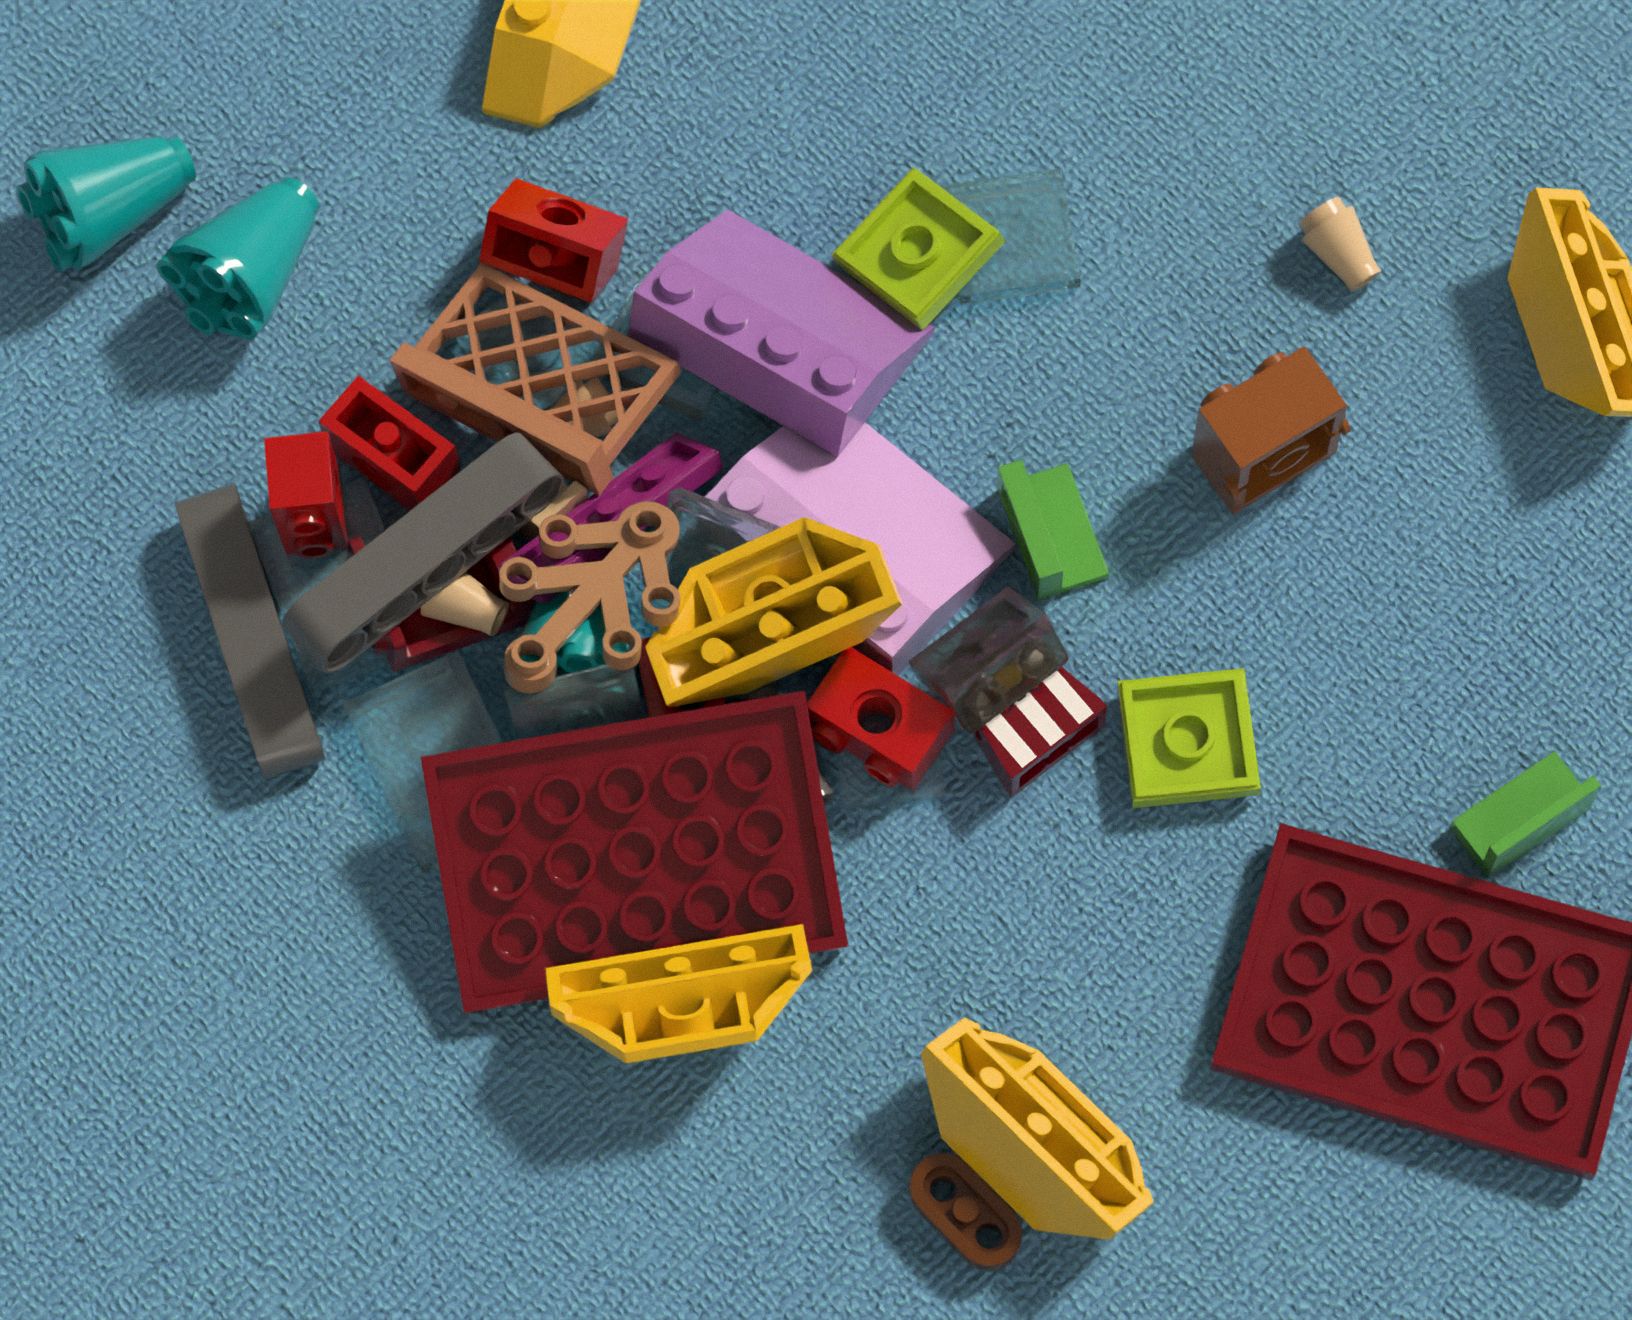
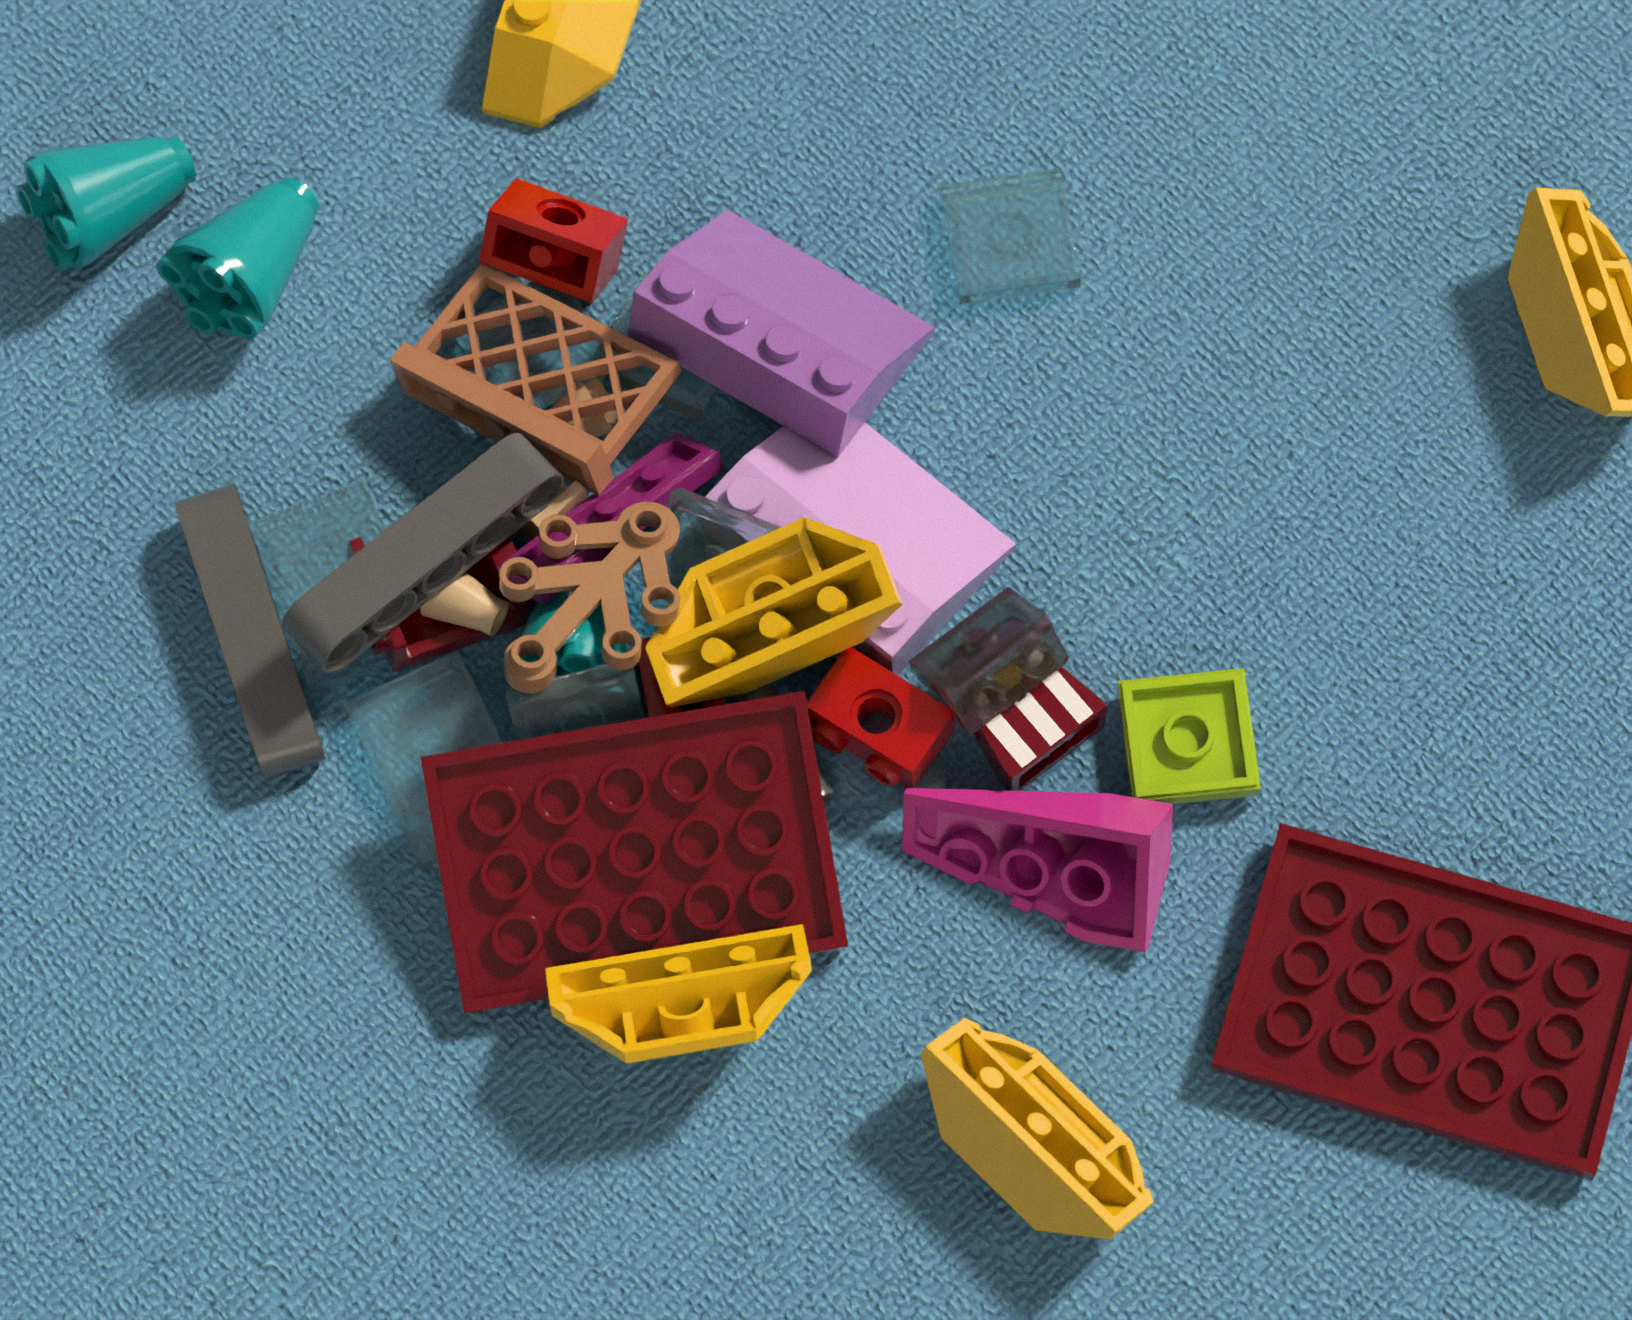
(306, 494): red brick -> none
(388, 444): red brick -> none
(918, 248): lime plate -> none
(967, 1213): reddish brown plate -> none
(1050, 528): bright green panel -> none
(1068, 854): none -> dark pink wedge
(1268, 428): dark orange brick -> none
(1340, 243): tan cone -> none
(1523, 813): bright green panel -> none

